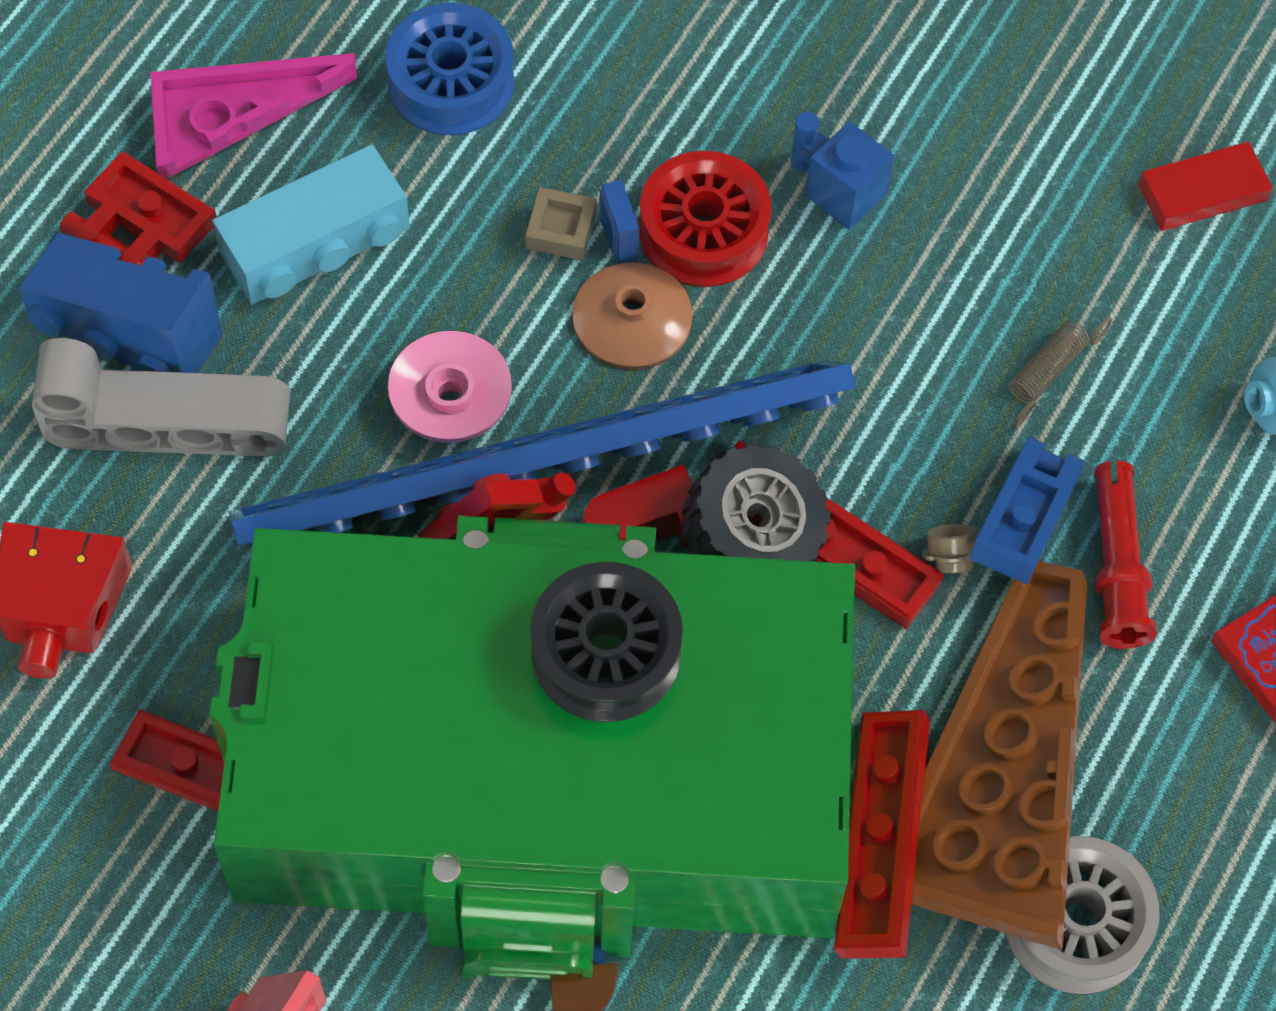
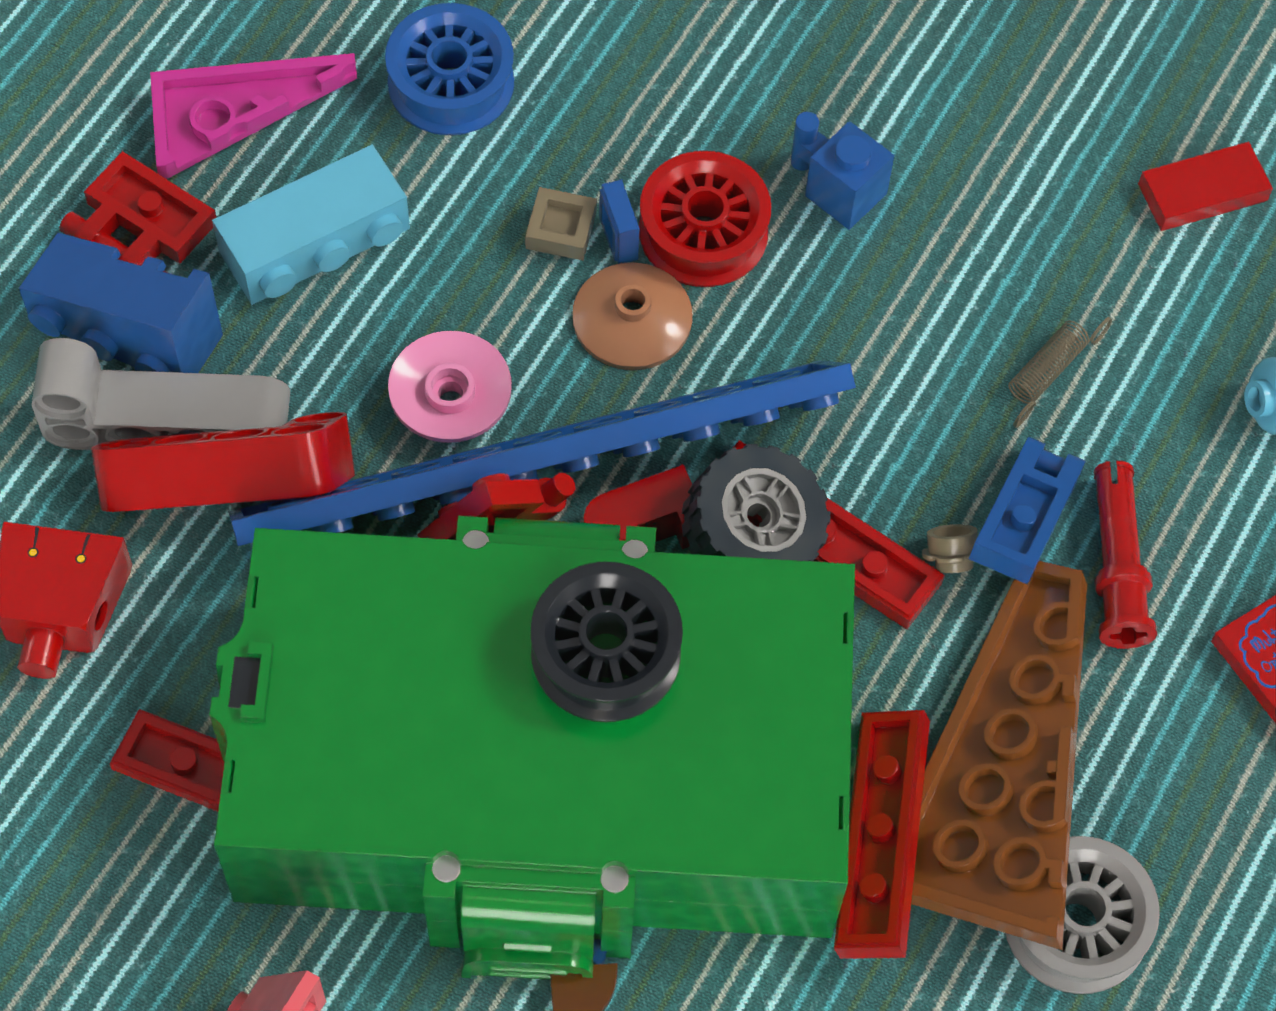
(228, 466): none -> red beam

